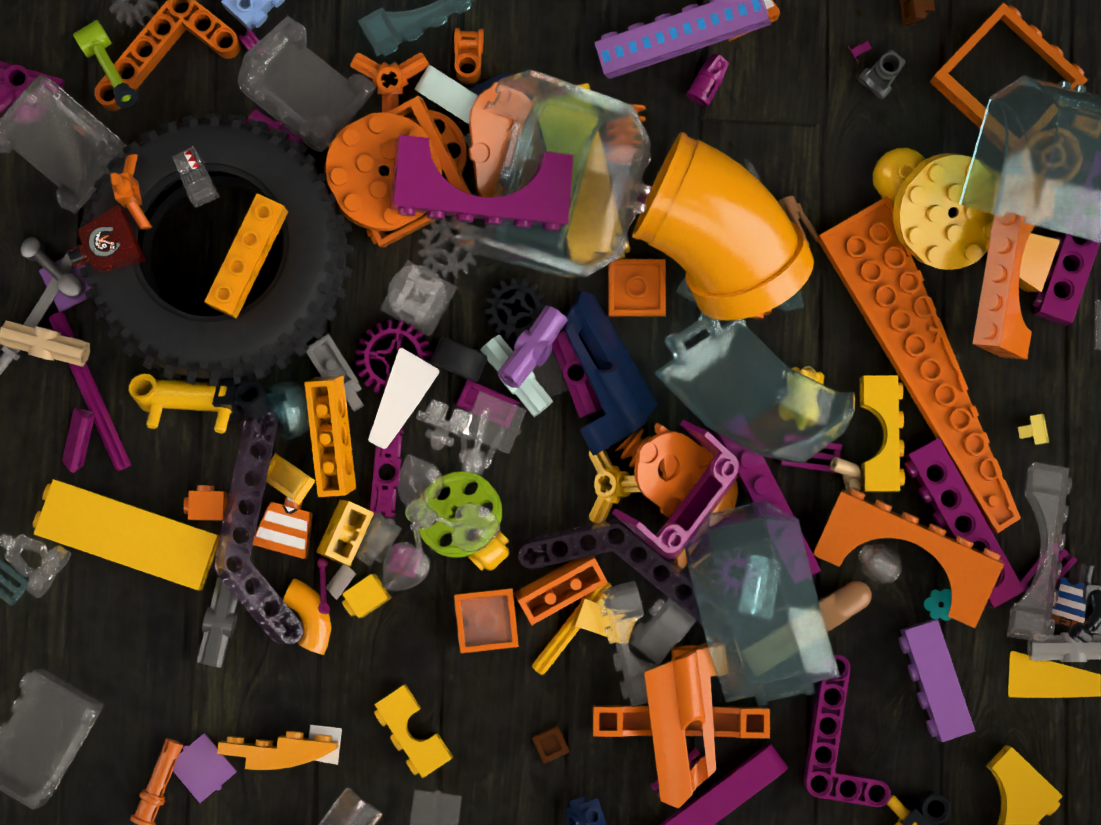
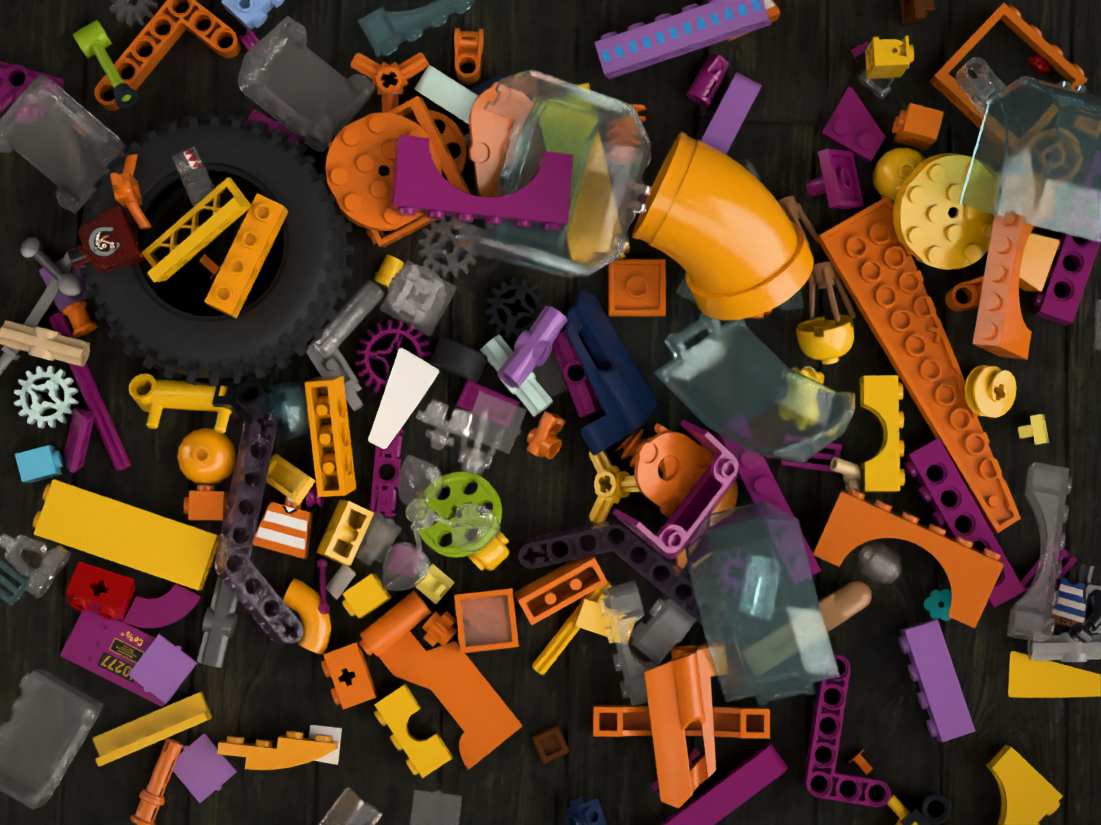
(39, 463): none -> medium azure brick
(53, 389): none -> light aqua gear
(79, 318): none -> orange bush
(90, 581): none -> red brick
(109, 650): none -> magenta tile
(151, 728): none -> yellow fence
(162, 610): none -> magenta tile
(162, 668): none -> medium lavender piece
(200, 235): none -> yellow fence
(206, 456): none -> light orange cylinder
(209, 264): none -> orange piece
(312, 497): none -> magenta bush
(348, 319): none -> clear piece
(362, 685): none -> orange brick
(388, 269): none -> yellow piece
(435, 584): none -> light yellow tile
(439, 628): none -> orange gear
(446, 673): none -> orange door
(543, 439): none -> orange plate
(731, 112): none -> medium lavender beam
(826, 277): none -> medium nougat plant
(826, 338): none -> yellow cylinder
(838, 180): none -> magenta tile
(854, 127): none -> magenta wing
(862, 763): none -> orange piece
(888, 57): none -> yellow hinge
(917, 126): none -> orange brick
(971, 289): none -> orange piece
(981, 88): none -> clear piece
(990, 391): none -> yellow piece
(1039, 64): none -> red piece

